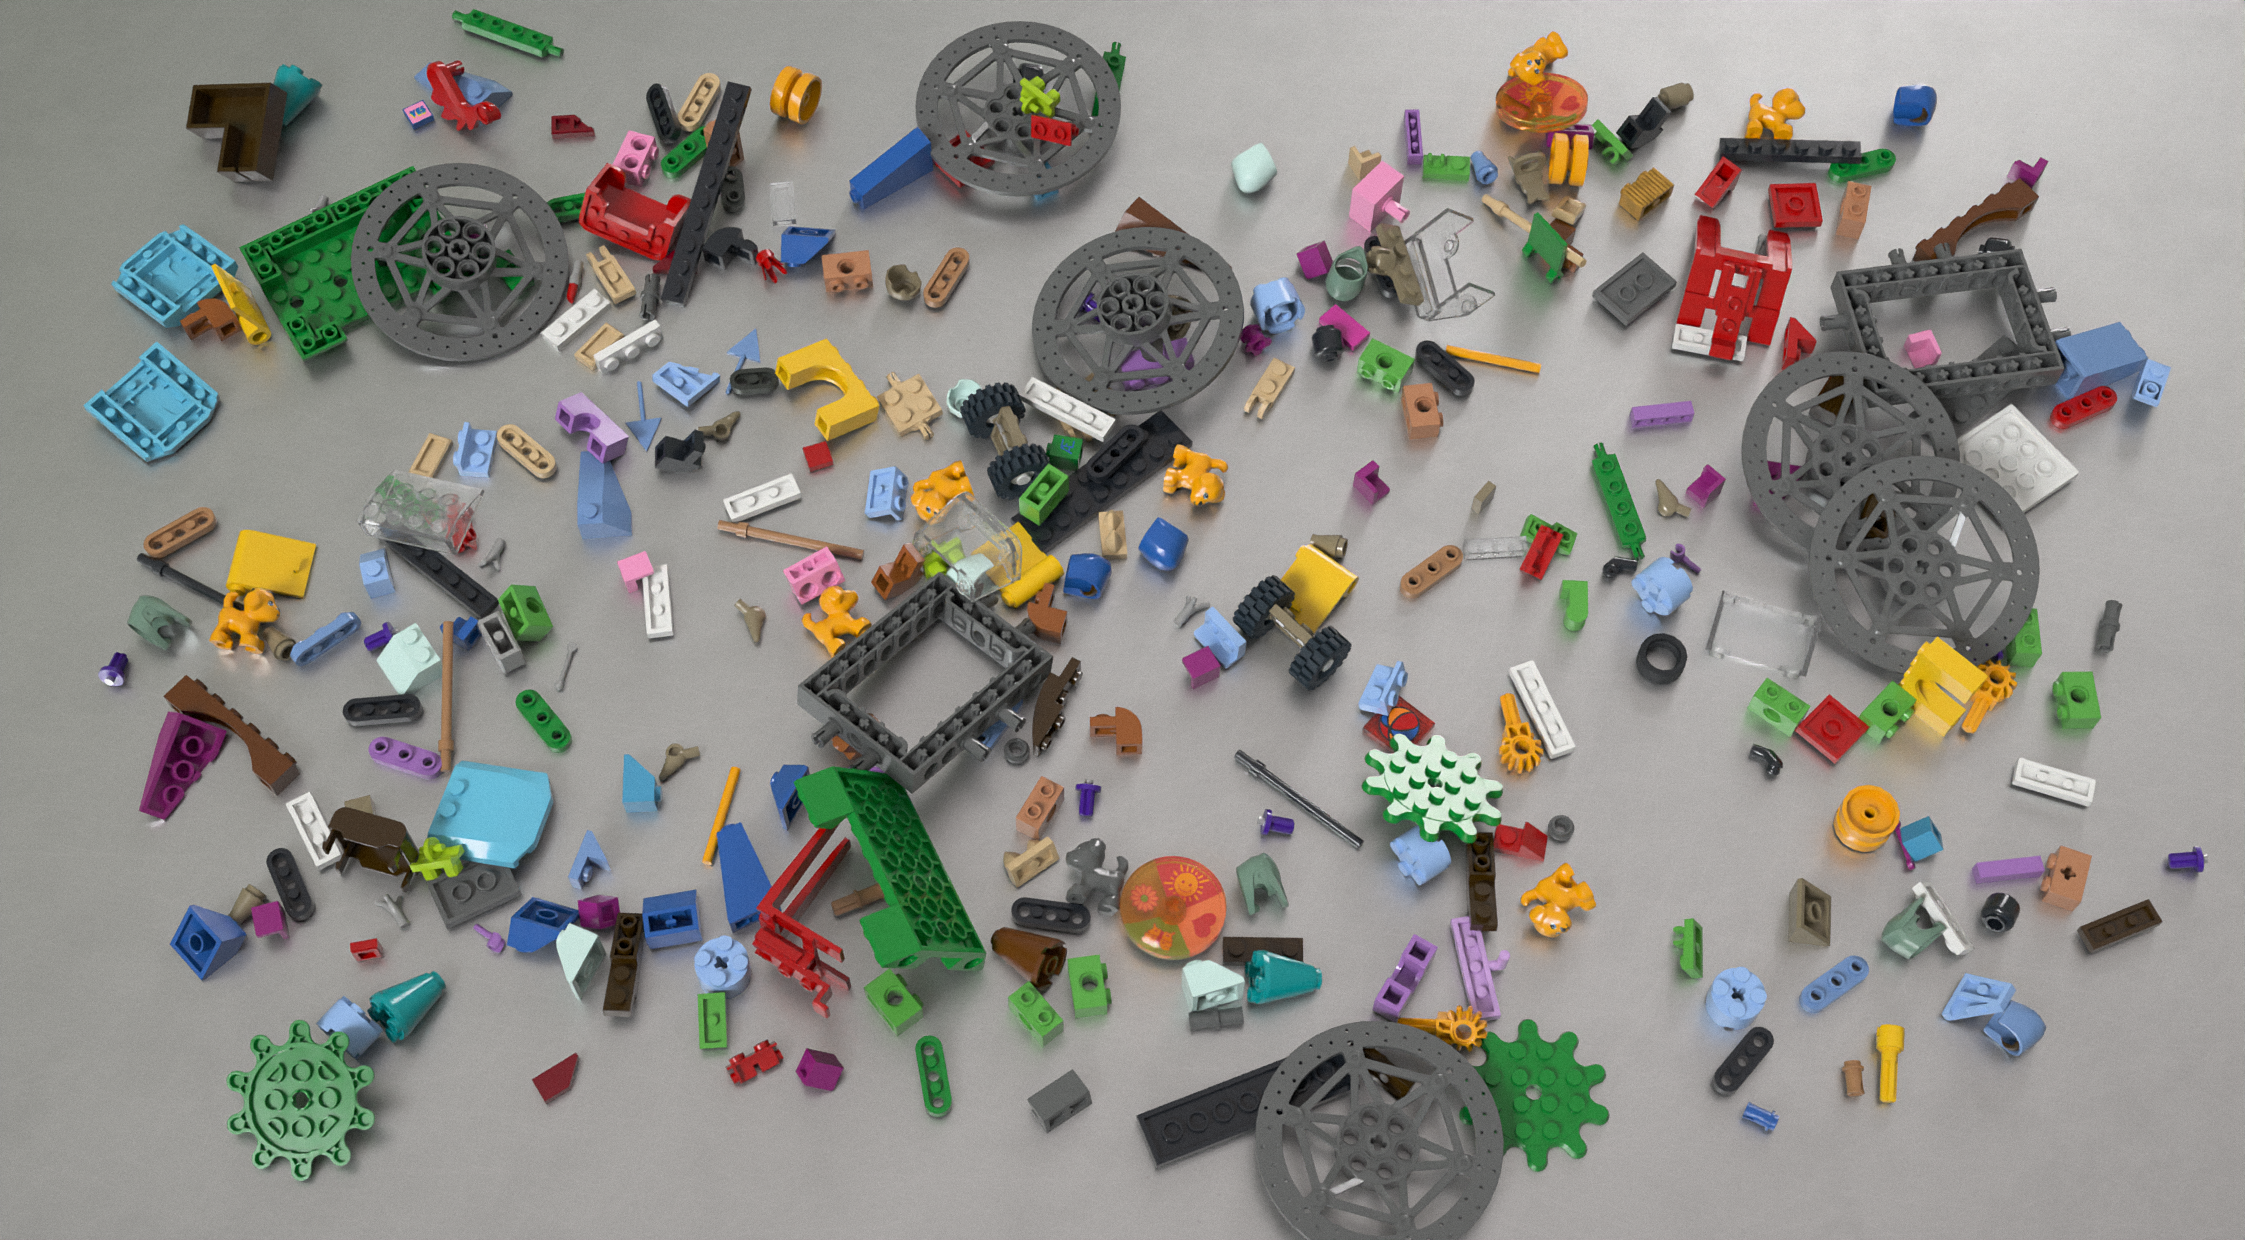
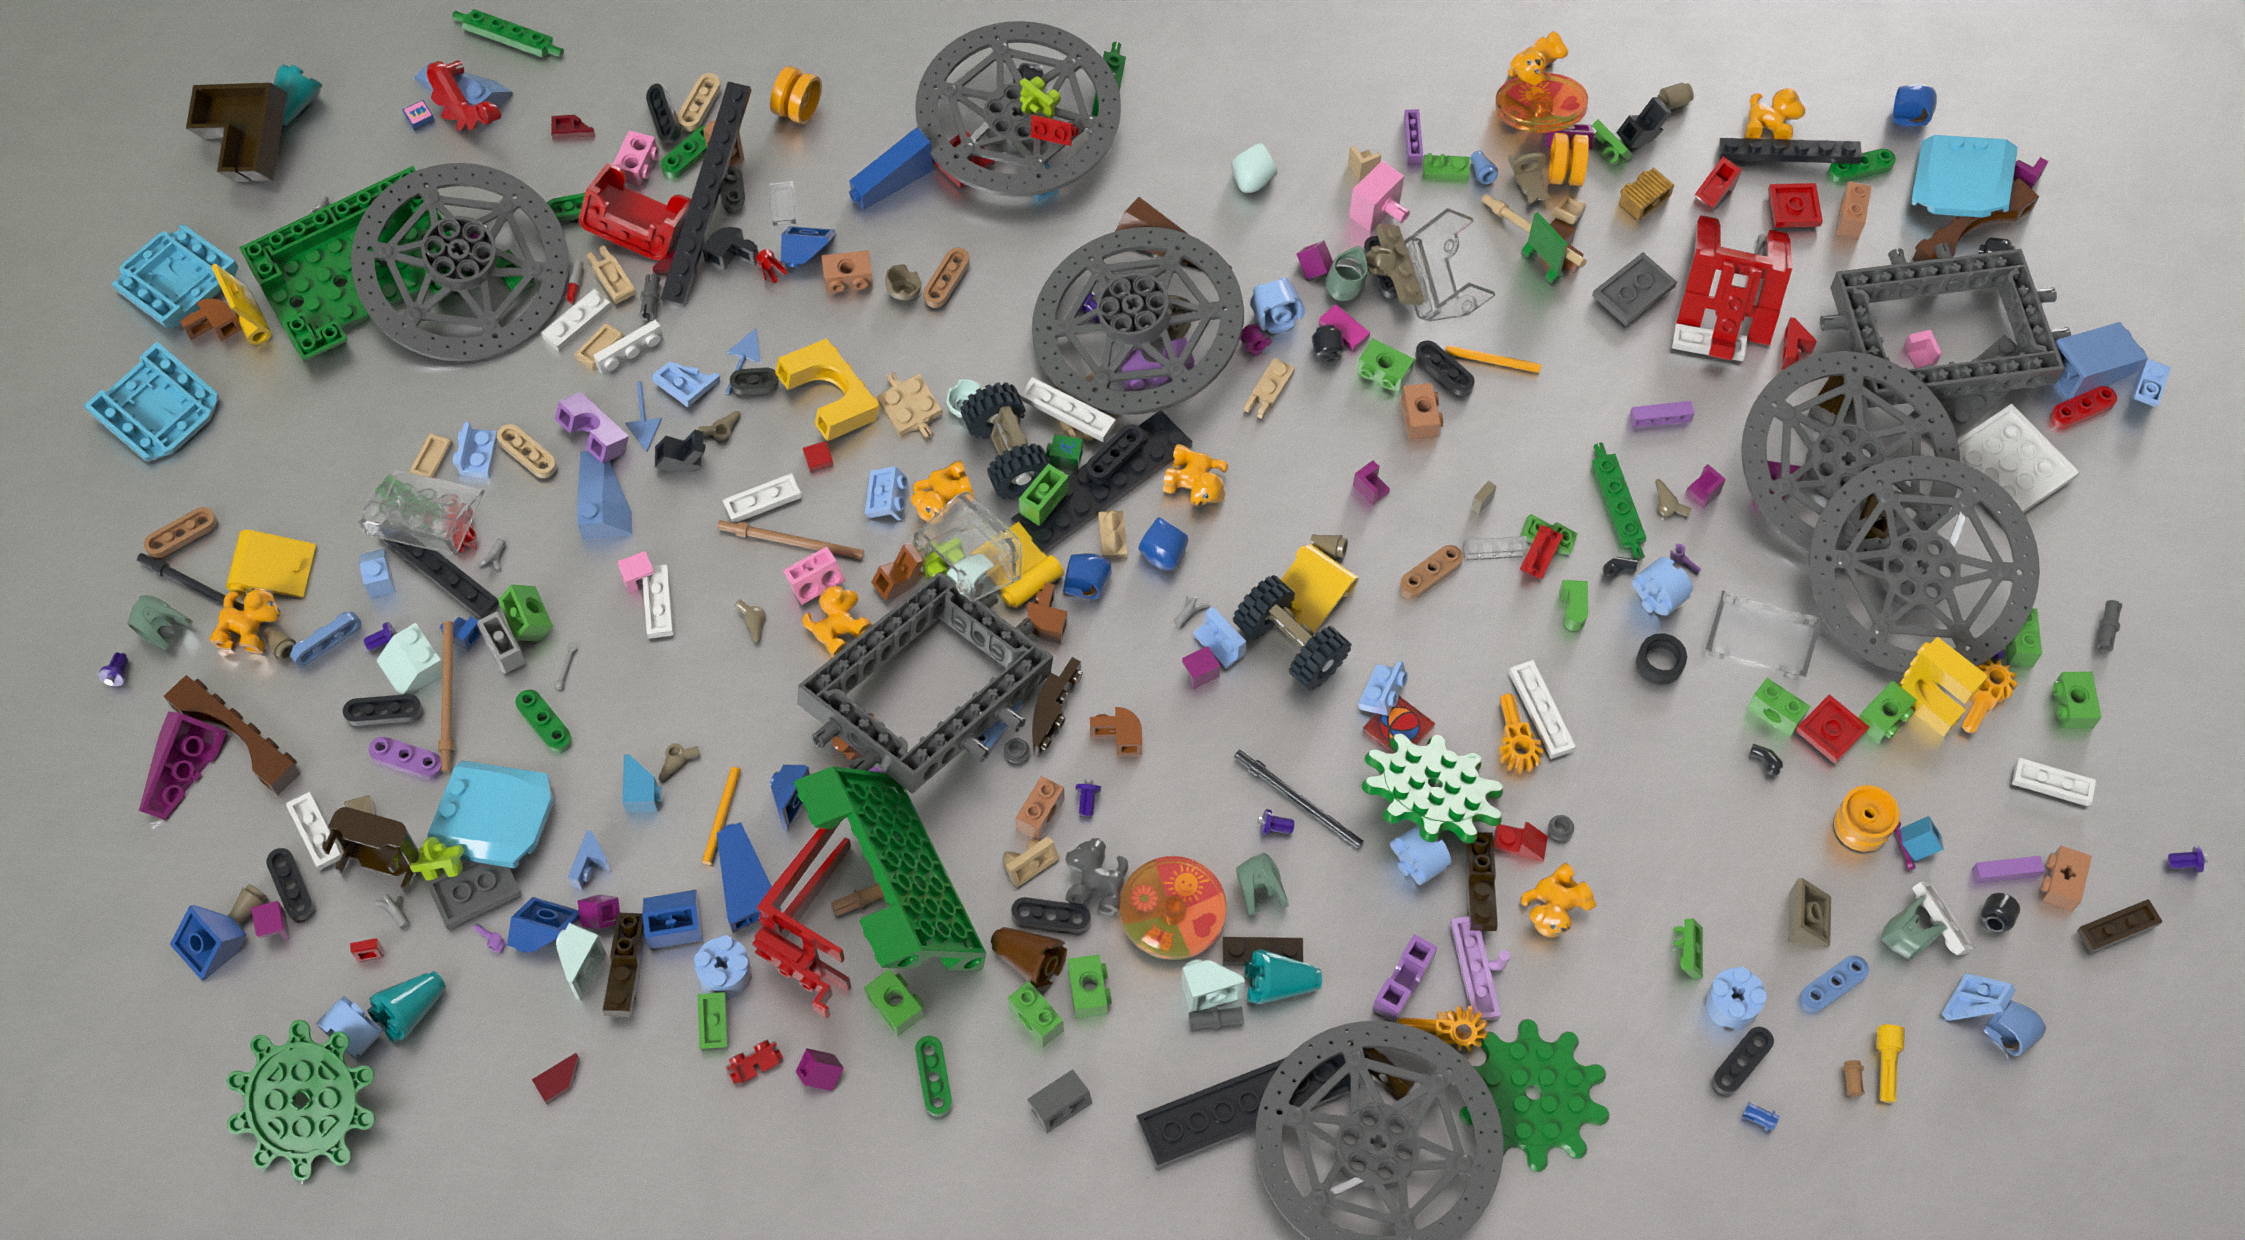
(1964, 175): none -> medium azure wedge

